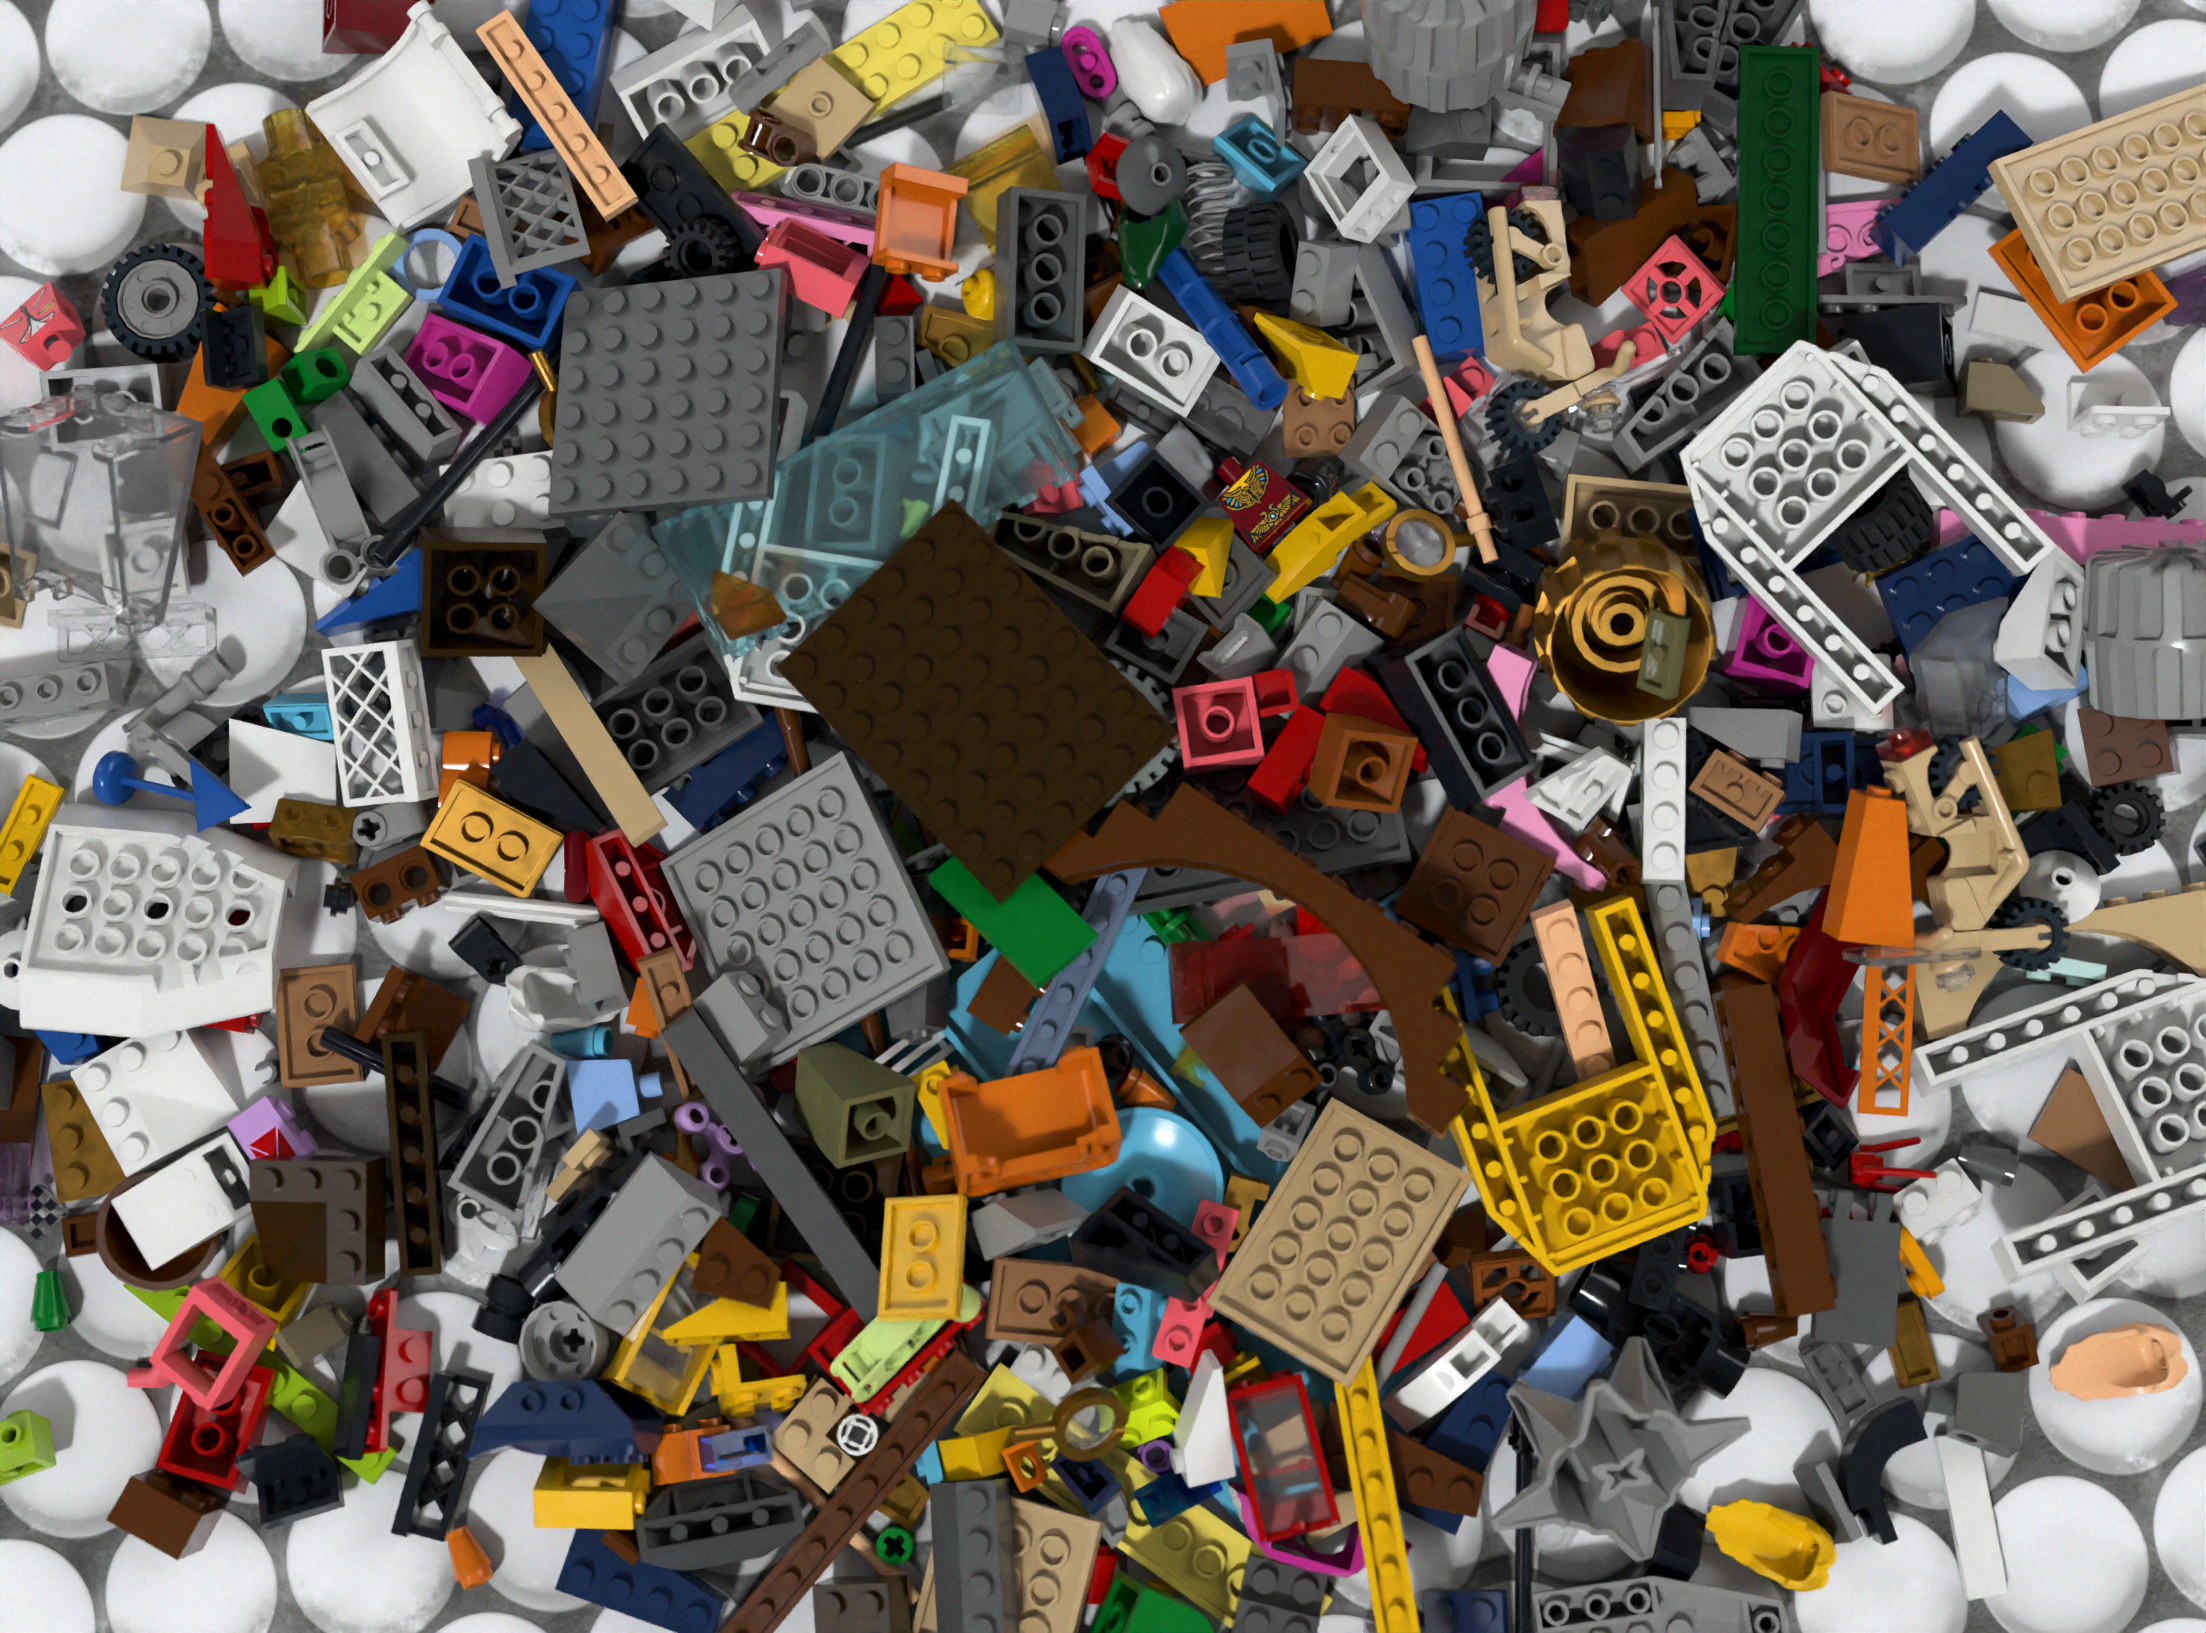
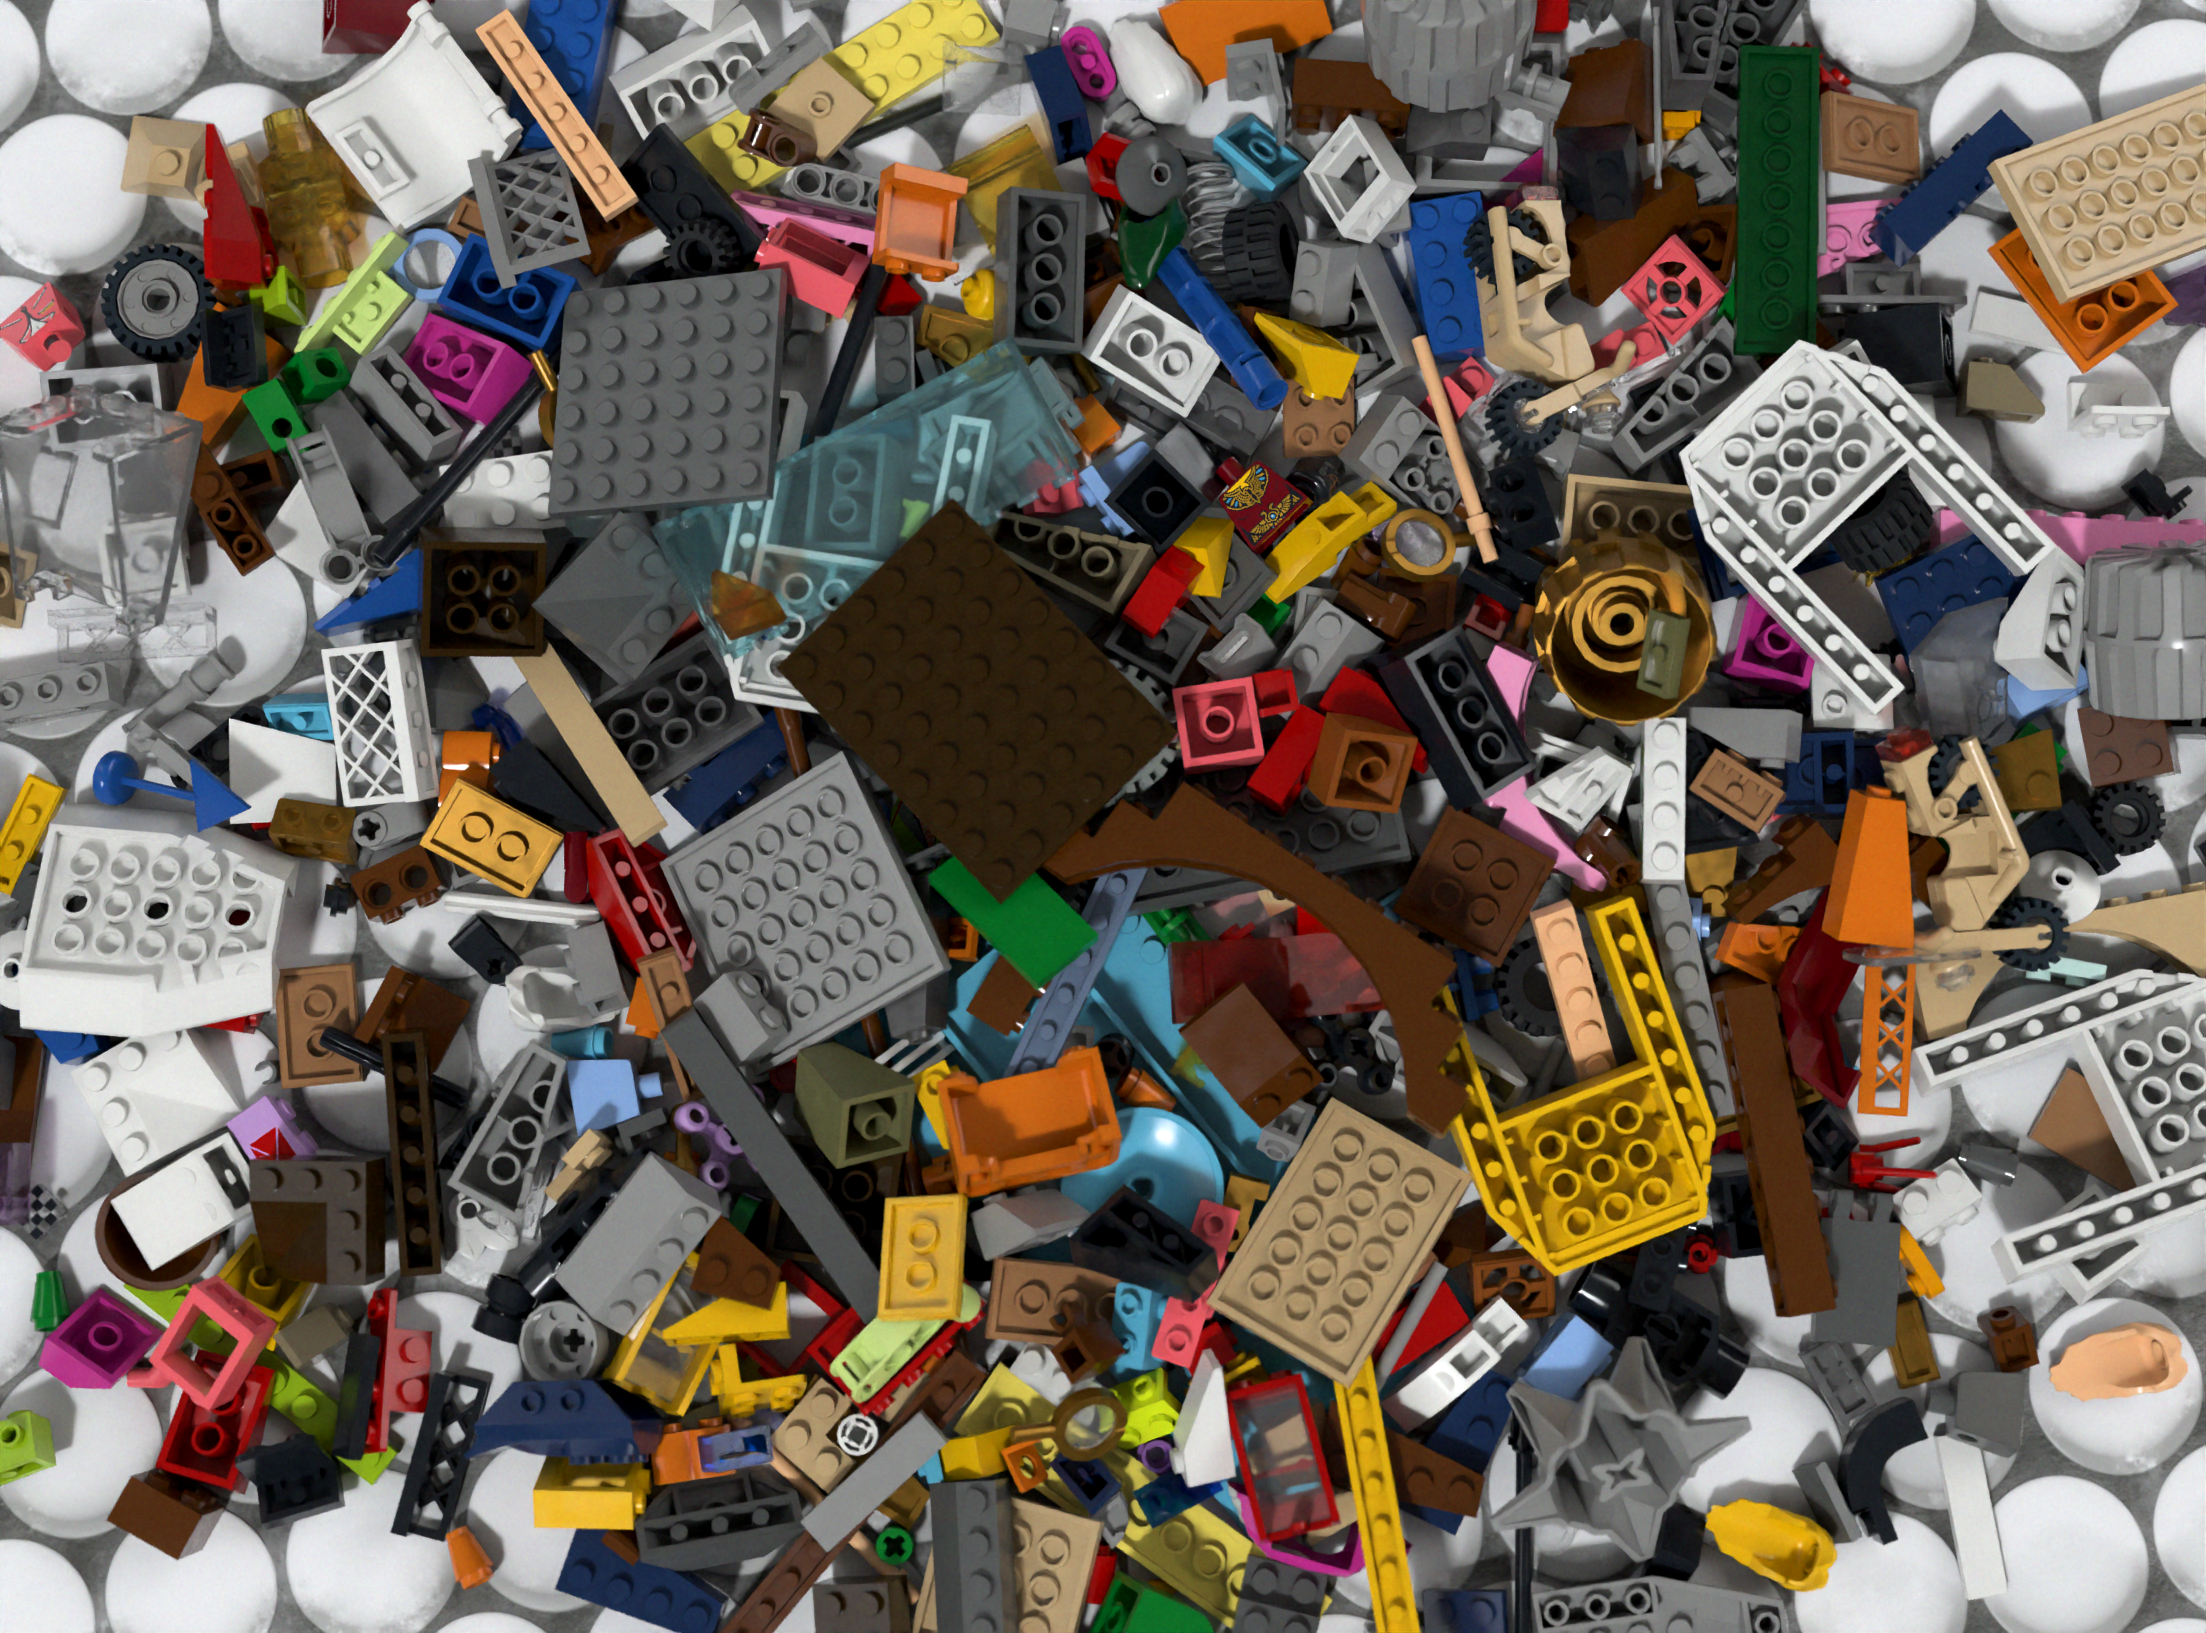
(79, 1151): pearl gold wing -> none
(79, 1235): reddish brown tile -> none
(98, 1343): none -> dark pink slope
(874, 1481): none -> light grey tile
(1762, 1329): reddish brown cone -> none

